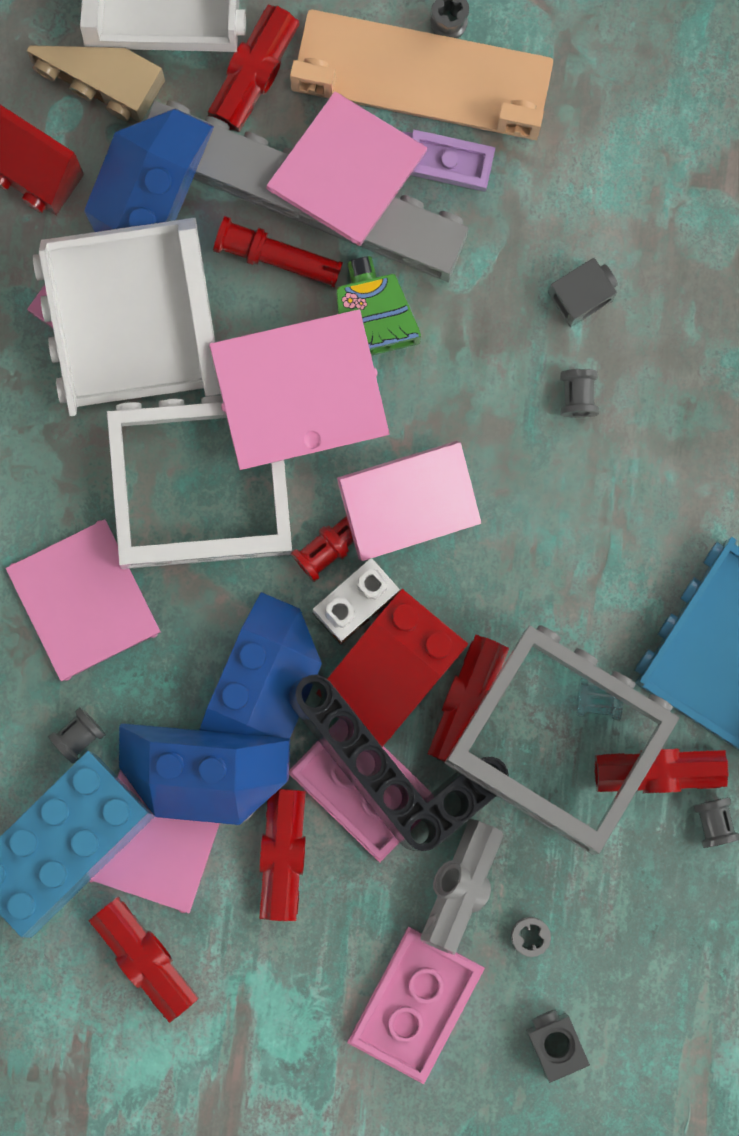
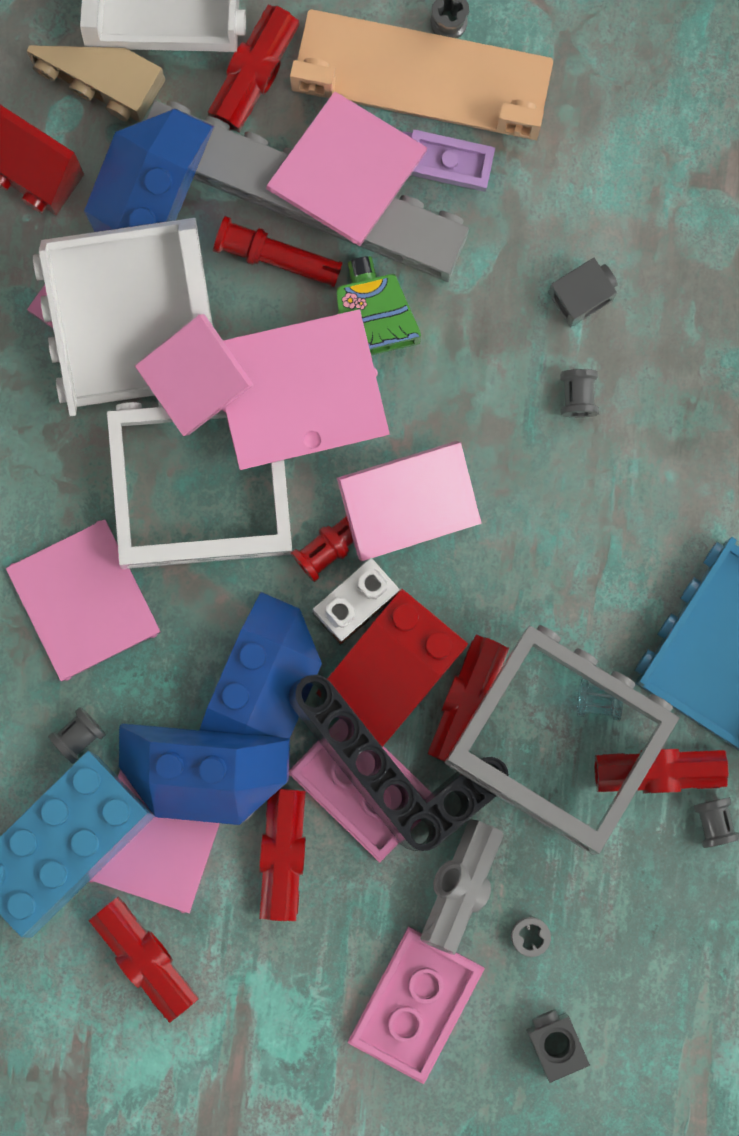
(194, 375): none -> bright pink tile

